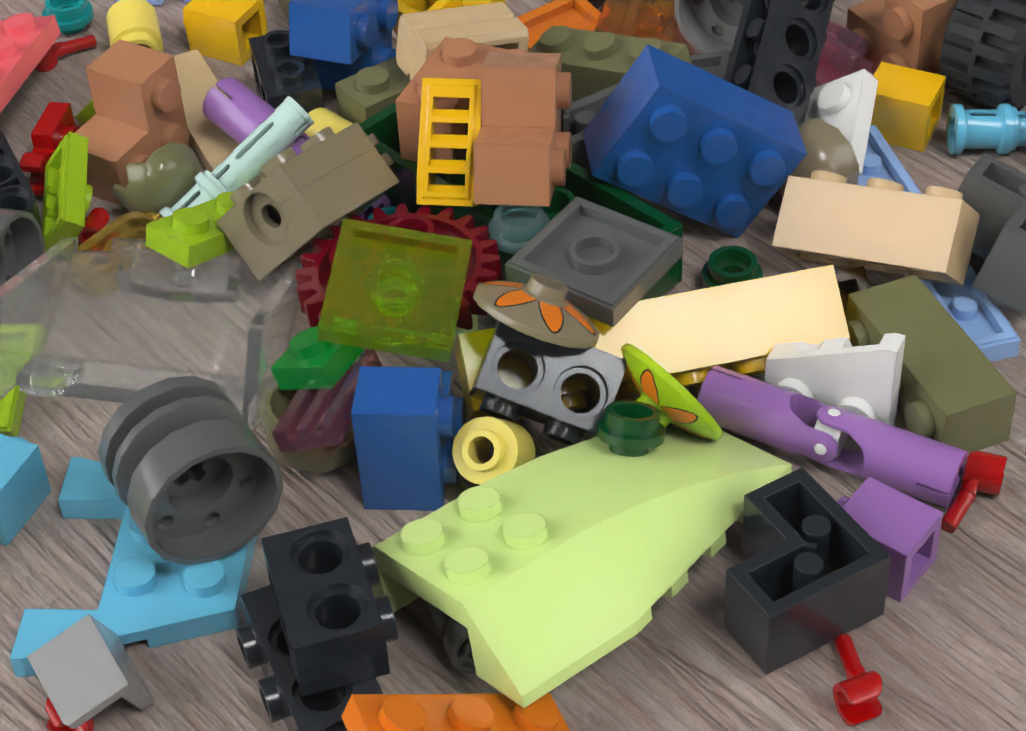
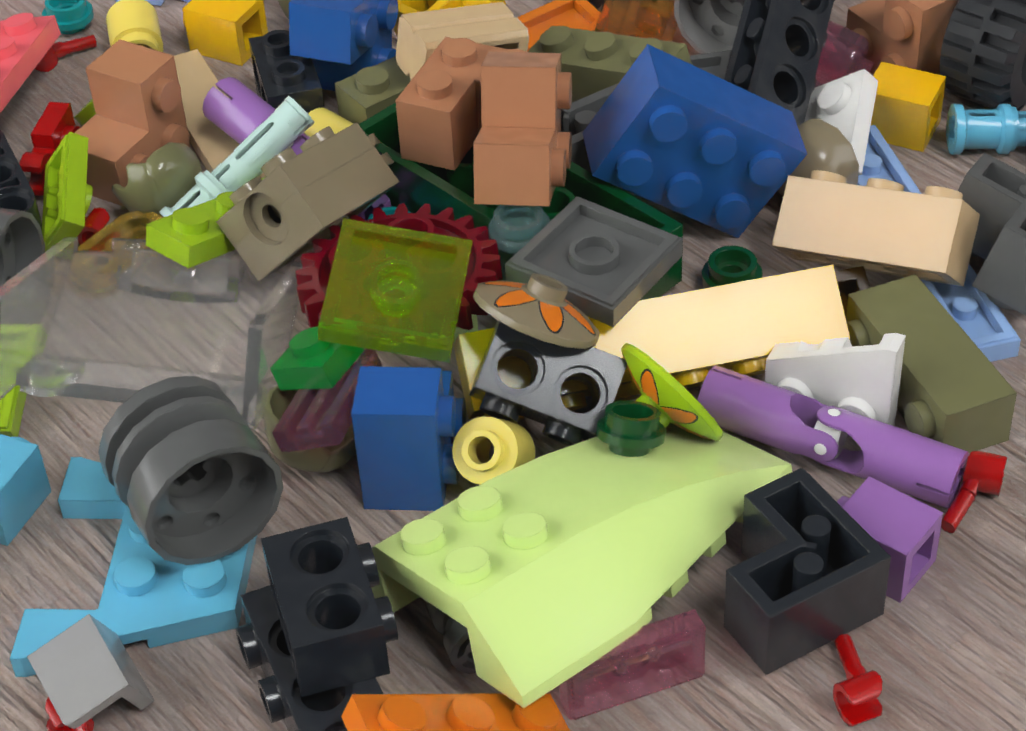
(427, 166): yellow slope -> none
(643, 664): none -> clear pink plate

